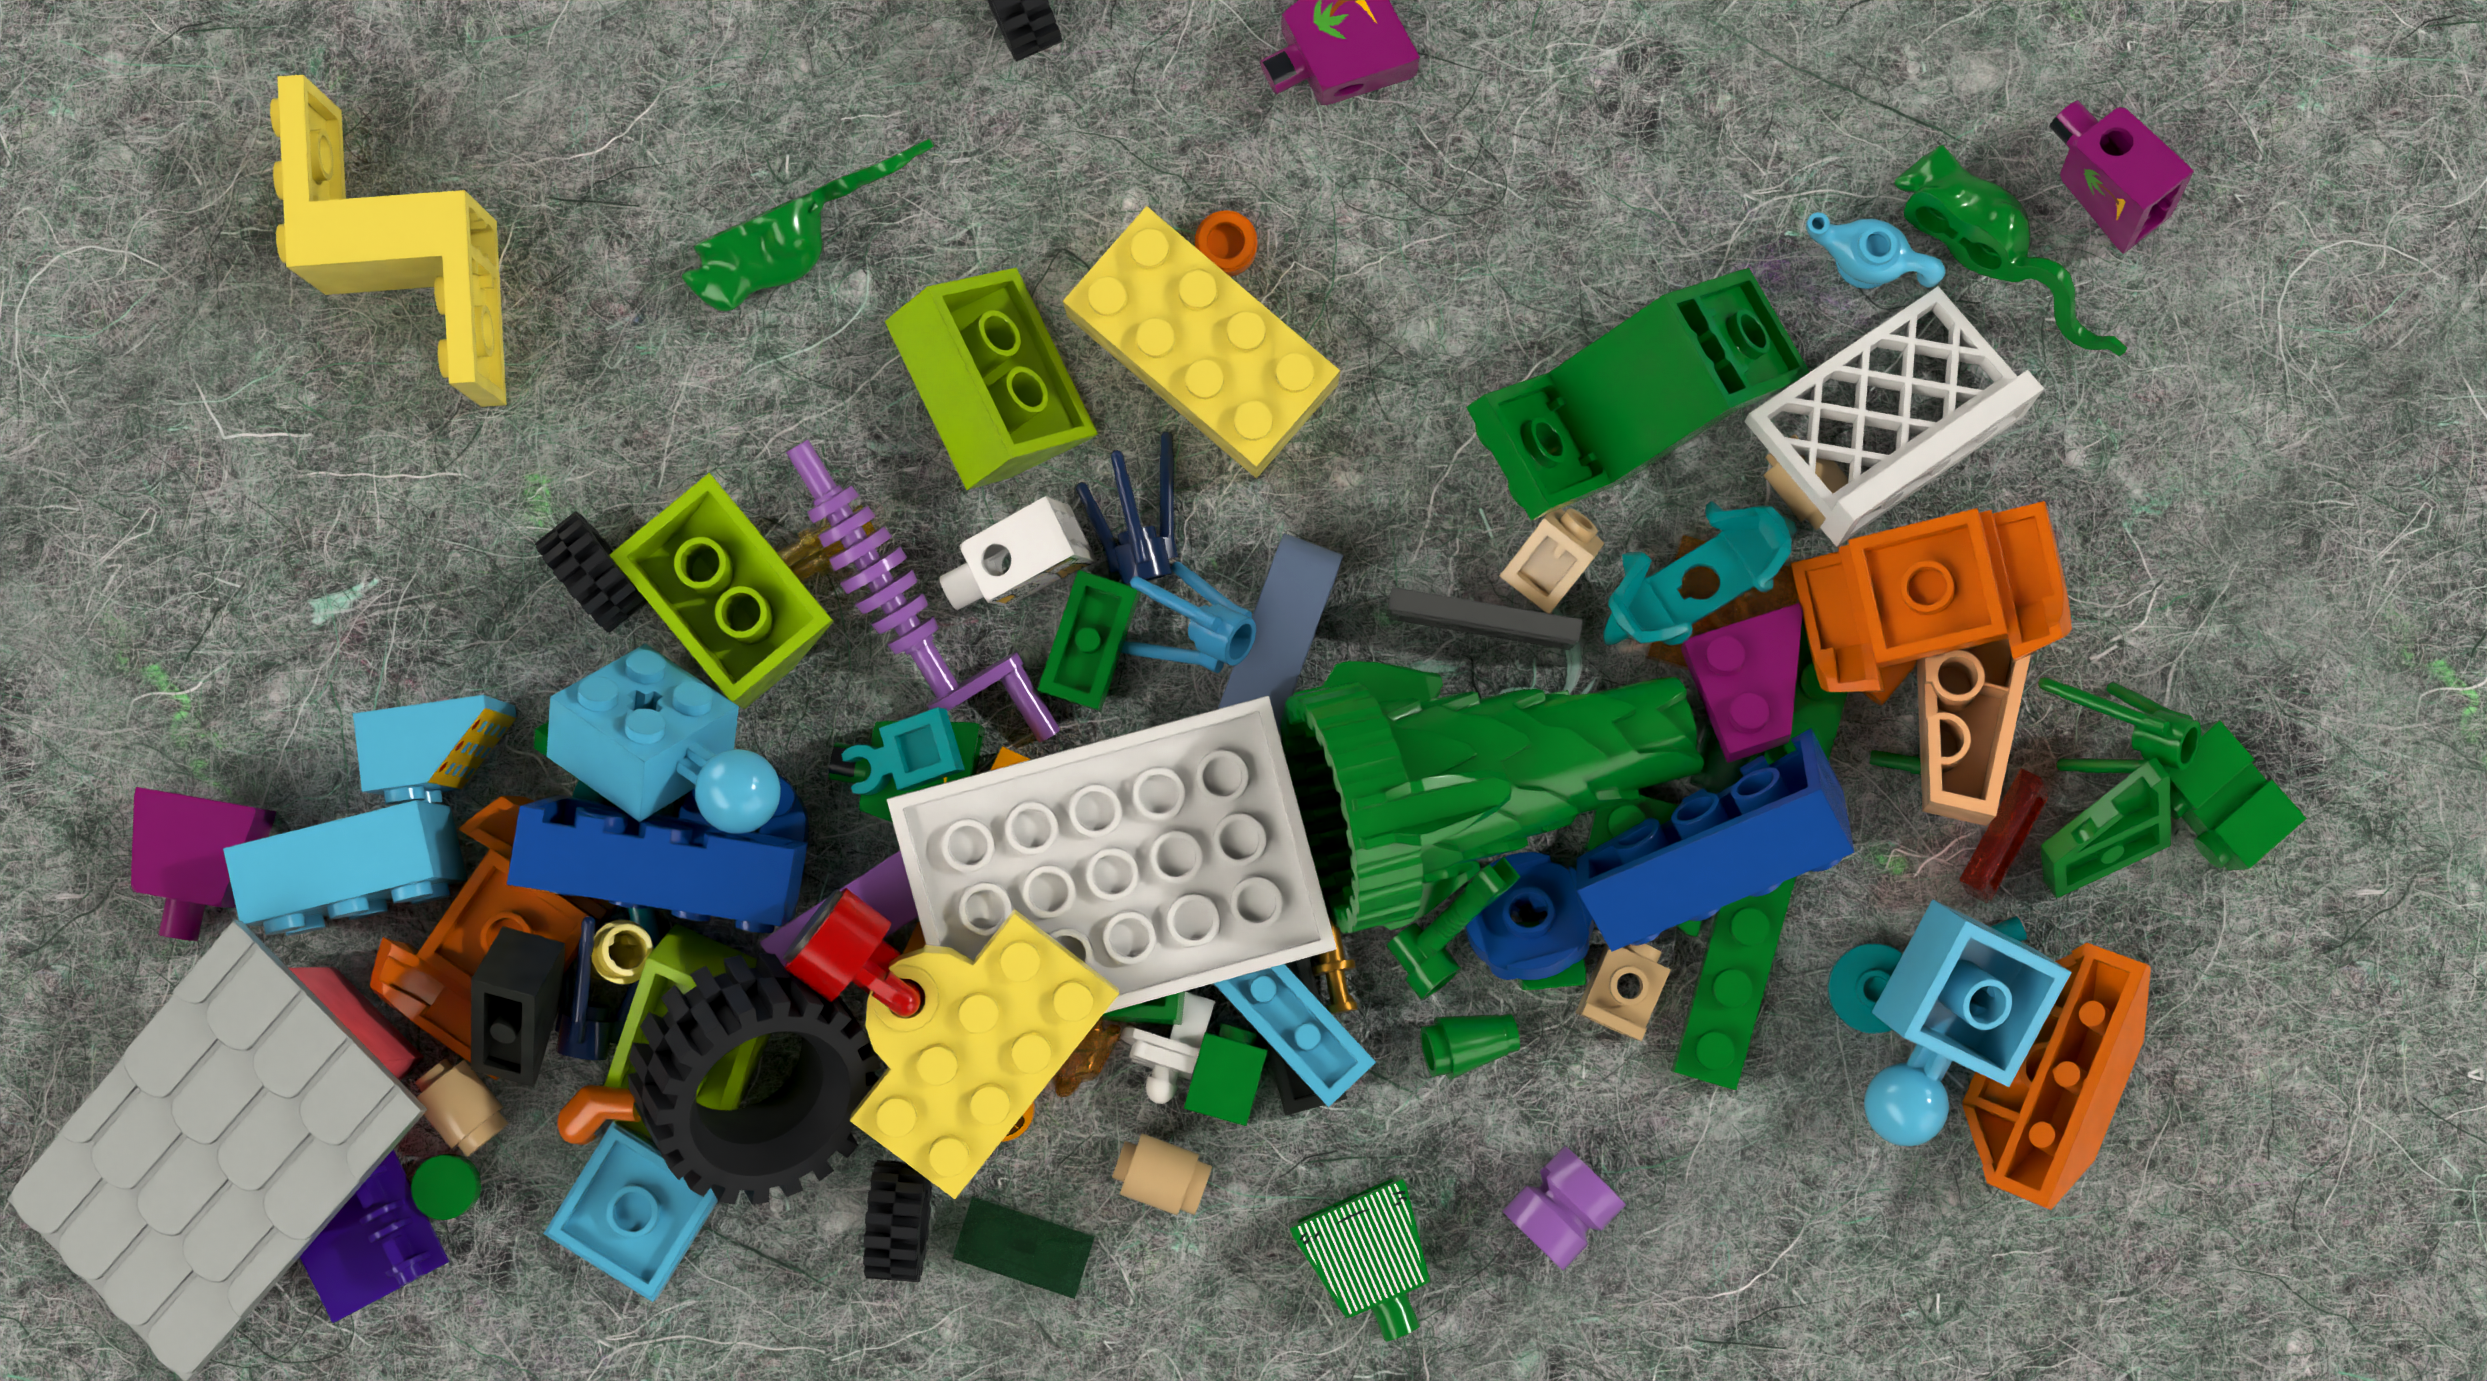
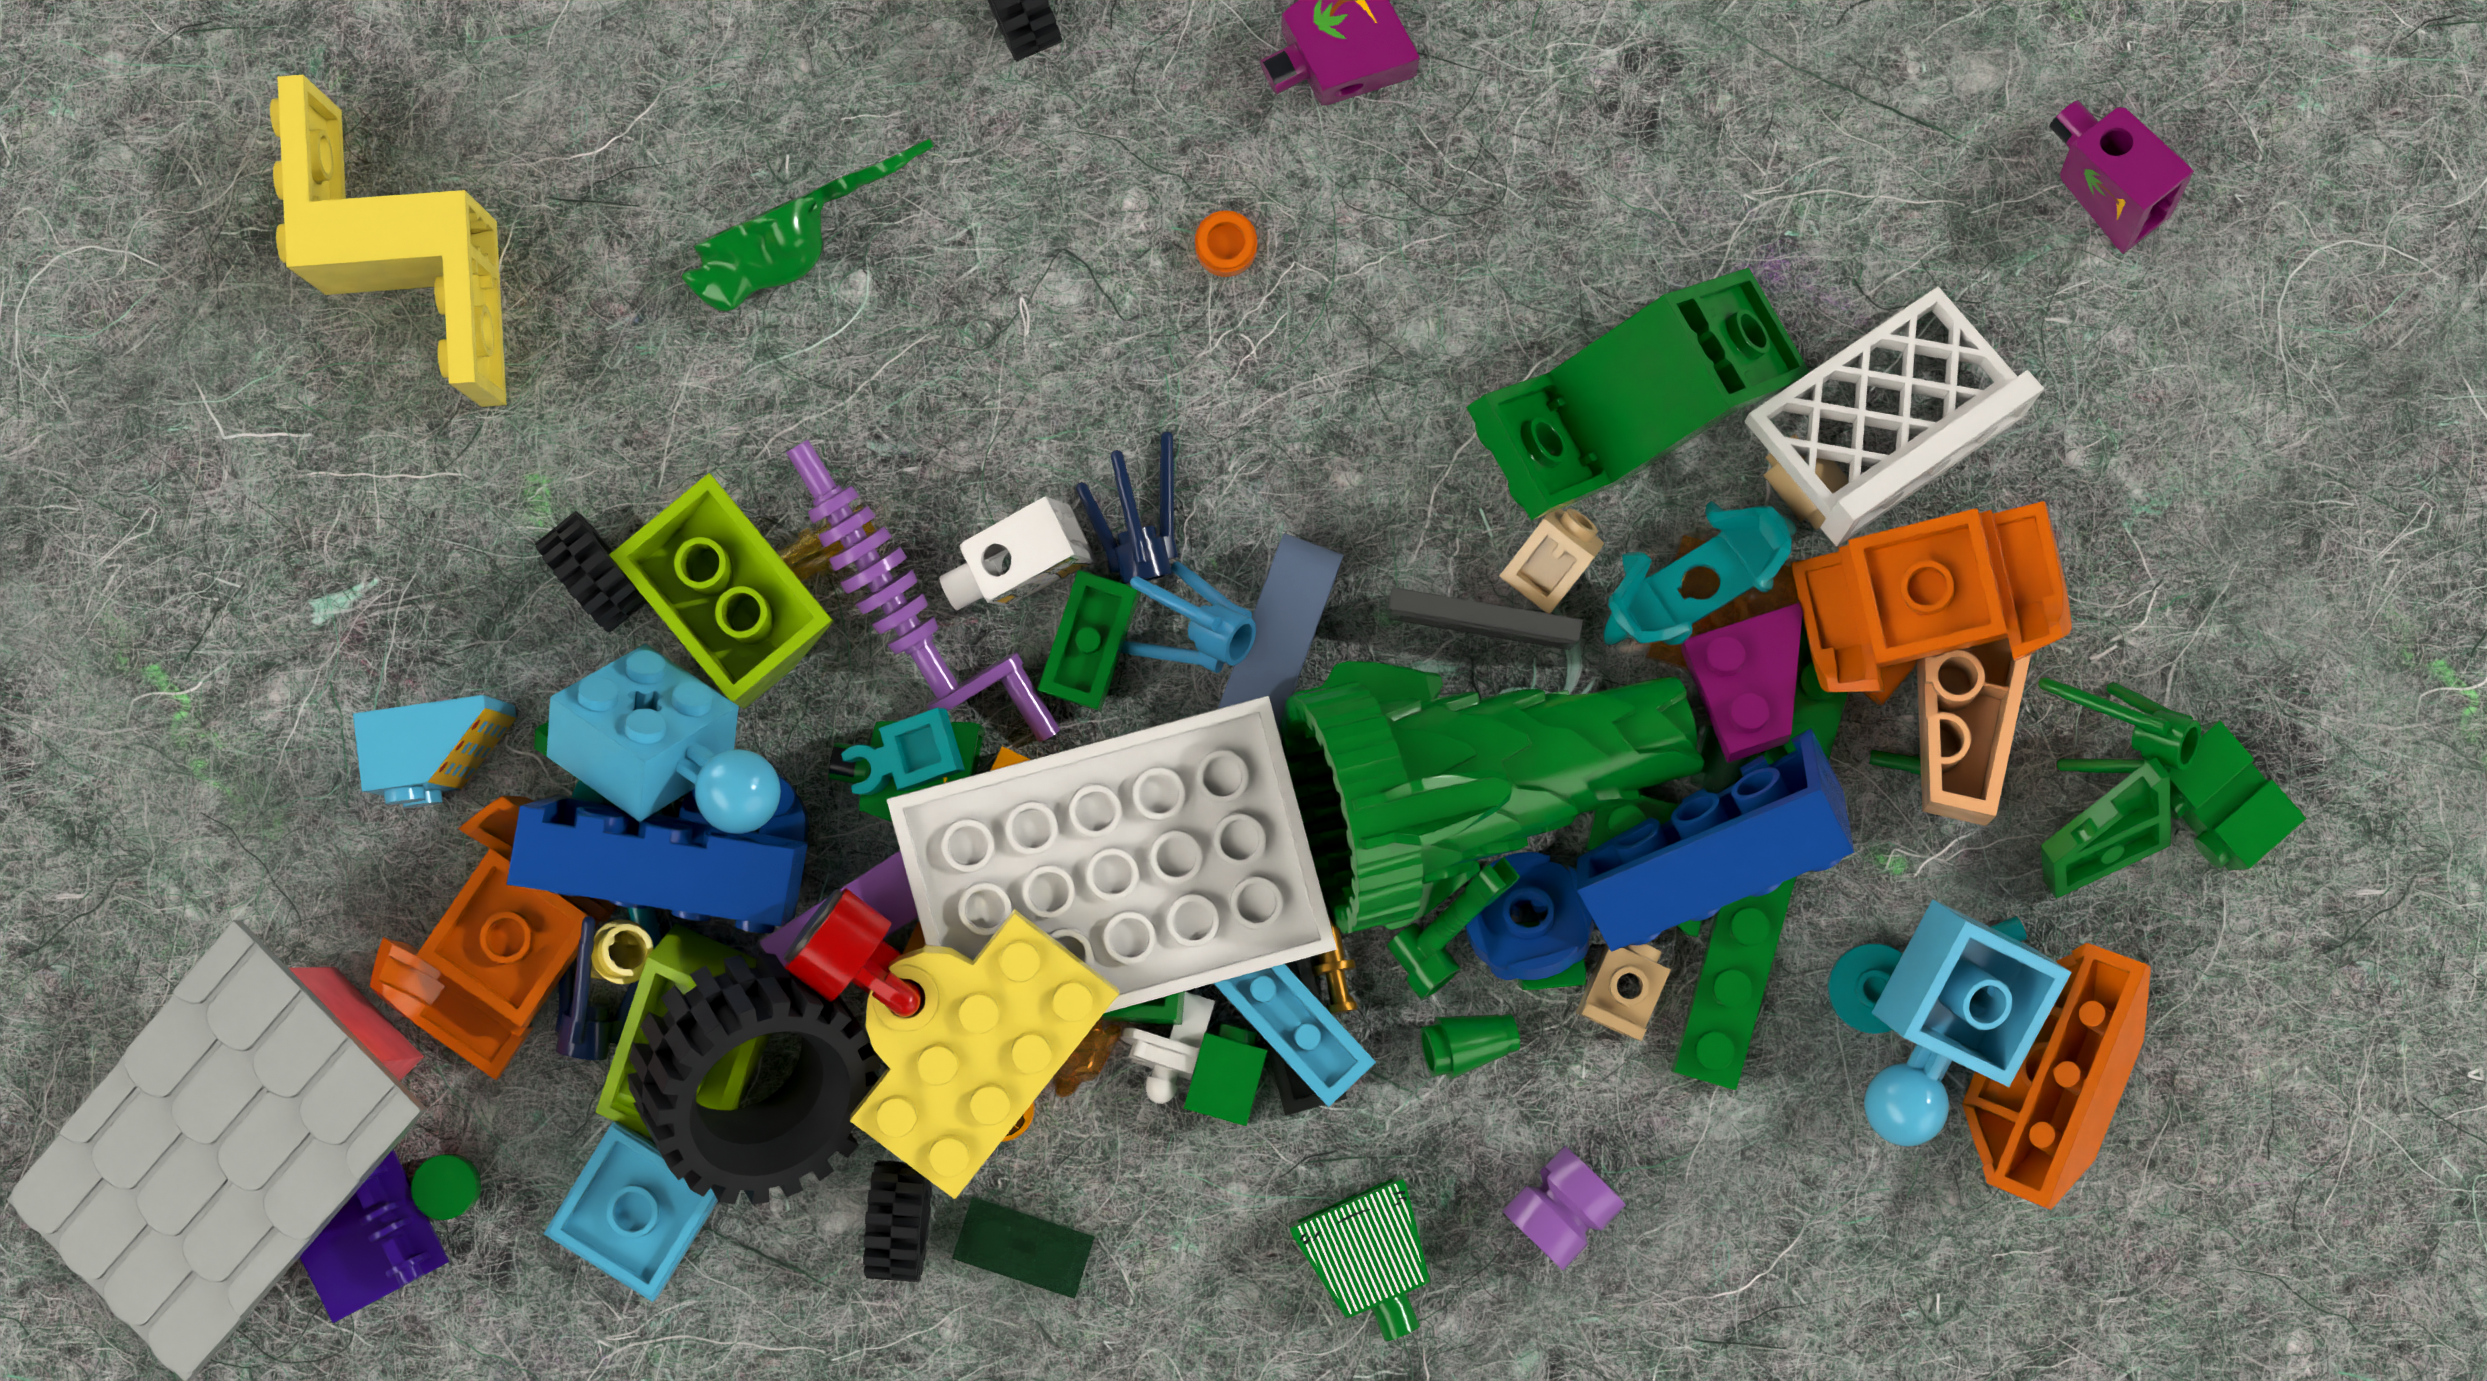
(182, 855): magenta torso -> none
(346, 868): medium azure brick -> none
(460, 1106): tan brick -> none
(515, 1004): pearl dark grey slope -> none
(591, 1108): orange arm -> none
(989, 376): lime slope -> none
(1161, 1175): tan brick -> none
(1201, 342): light yellow brick -> none
(1872, 252): medium azure piece -> none
(1989, 235): green animal -> none
(2004, 836): clear red tile -> none

